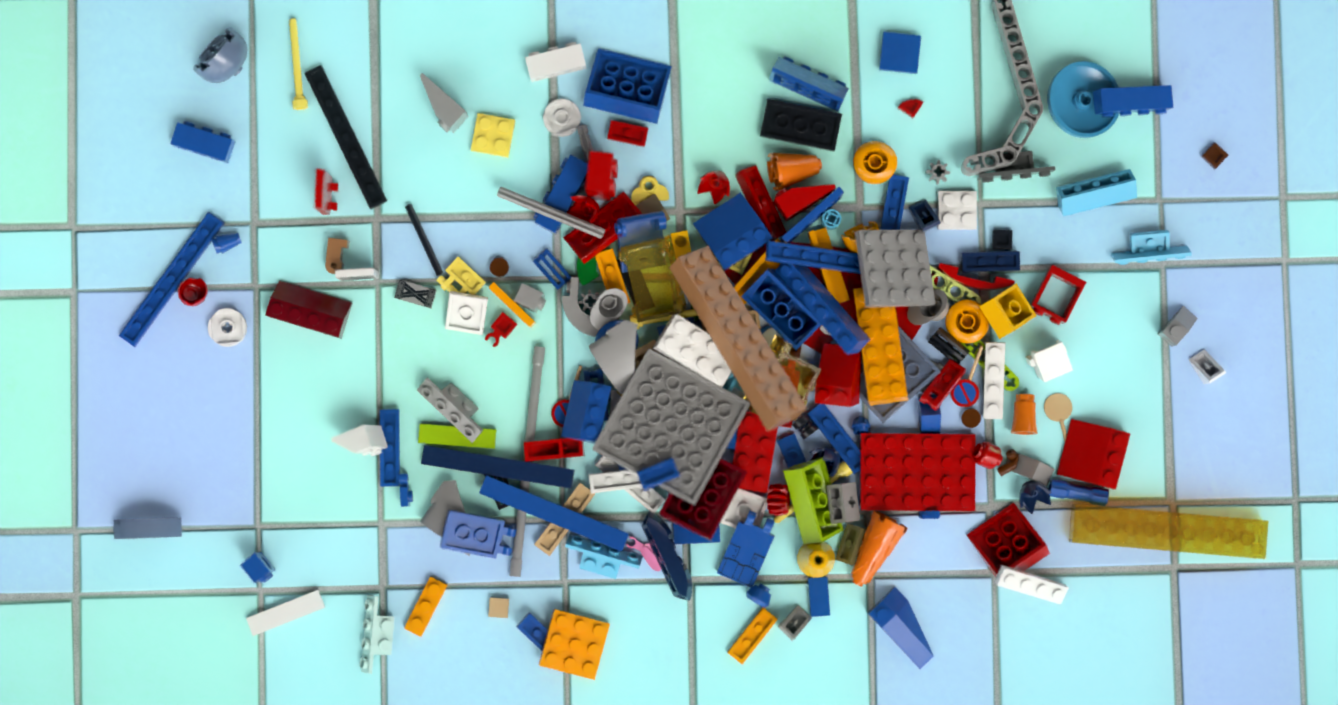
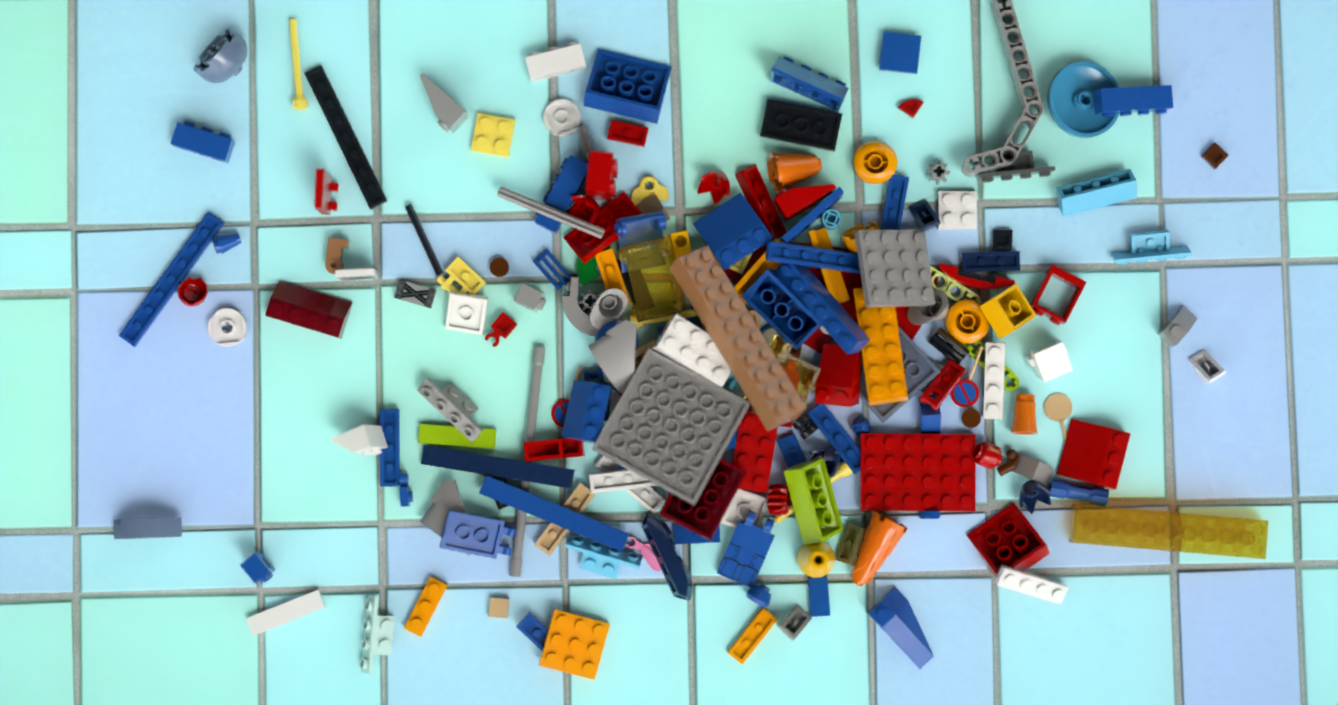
(512, 305): light orange tile -> none
(658, 474): blue tile -> none
(843, 502): light grey brick -> none

